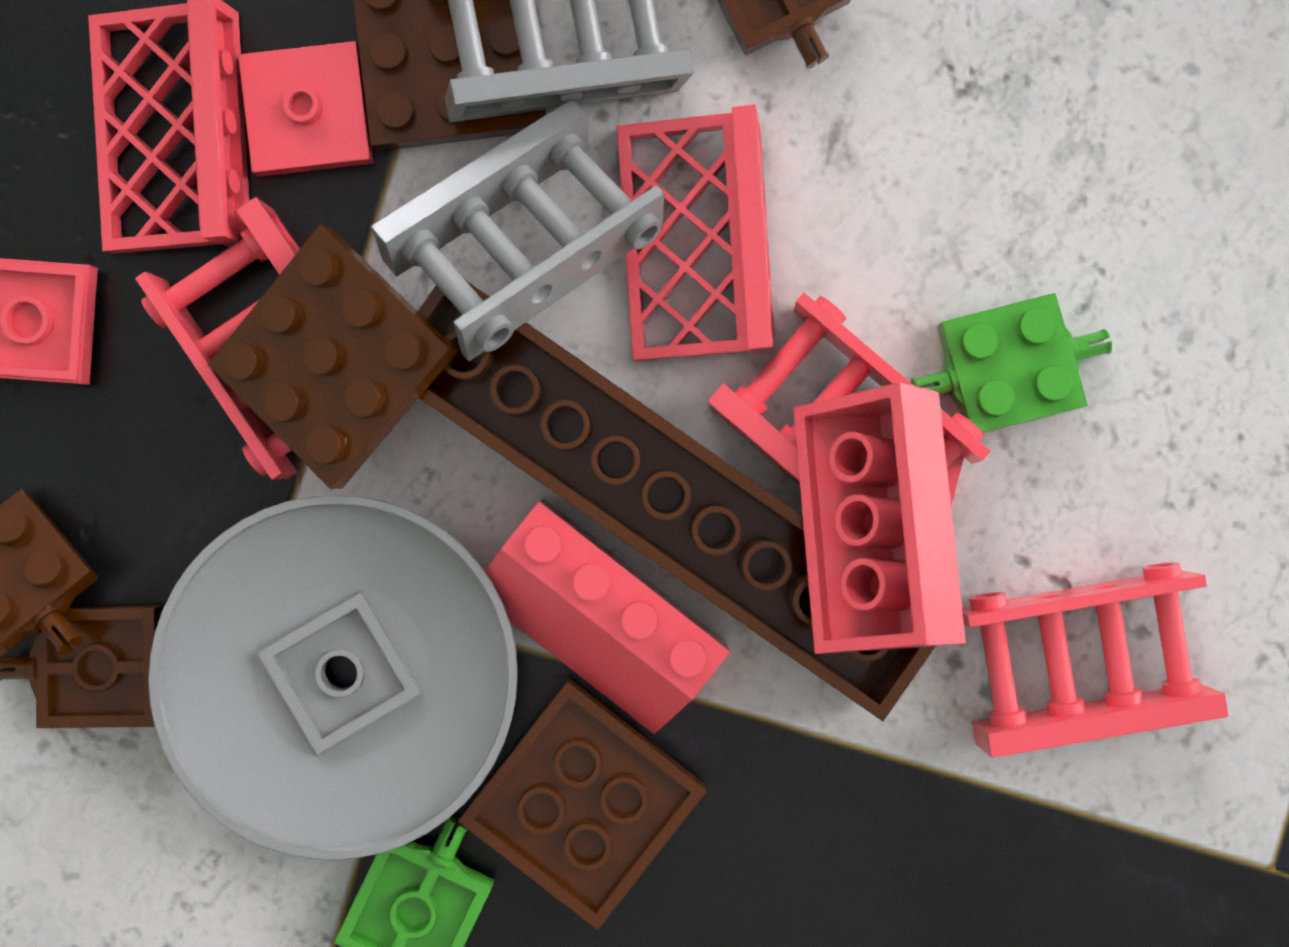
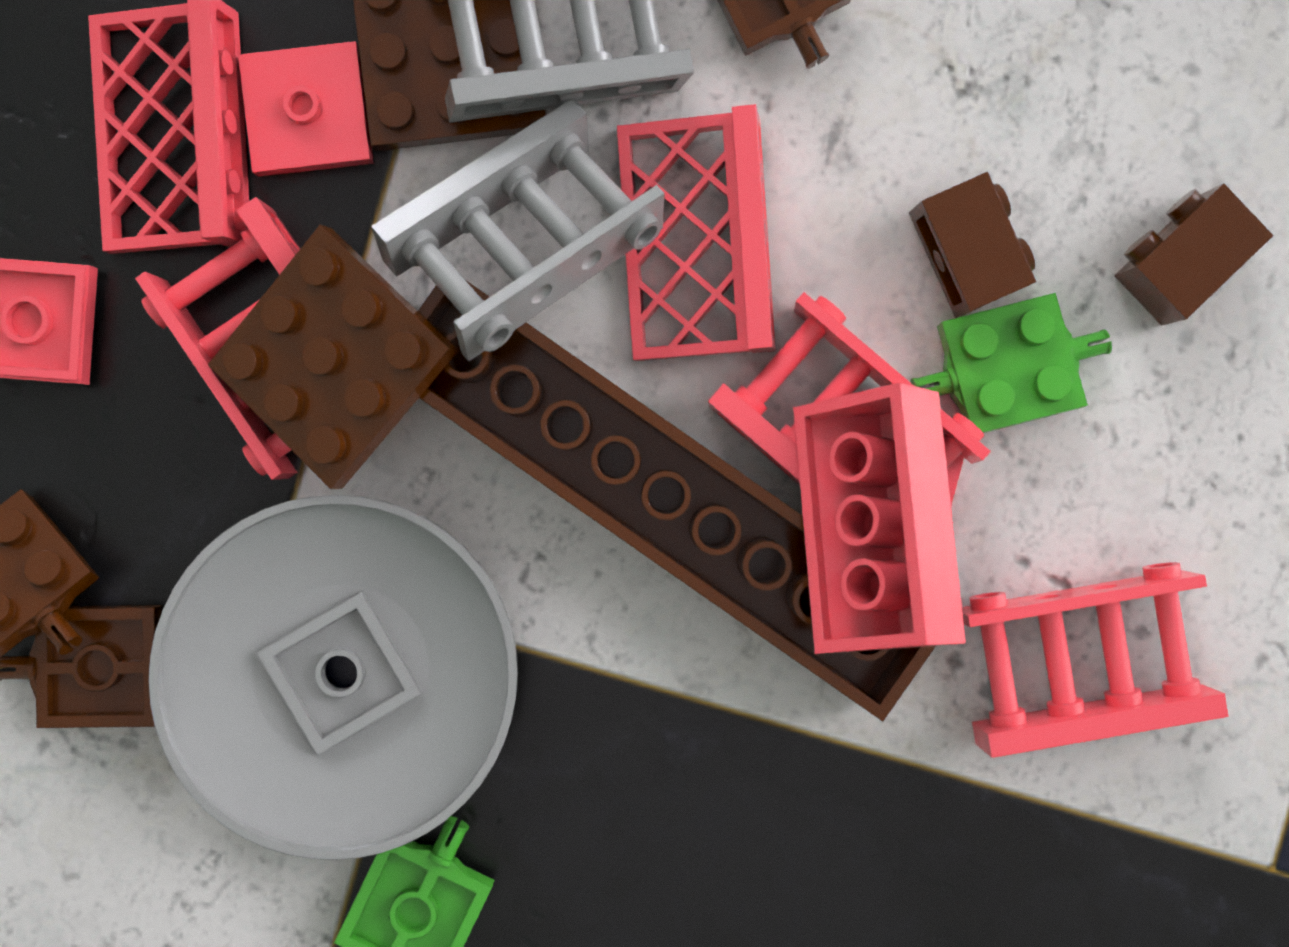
(583, 804): reddish brown plate -> none
(603, 618): coral slope -> none
(973, 244): none -> reddish brown brick
(1192, 254): none -> reddish brown brick

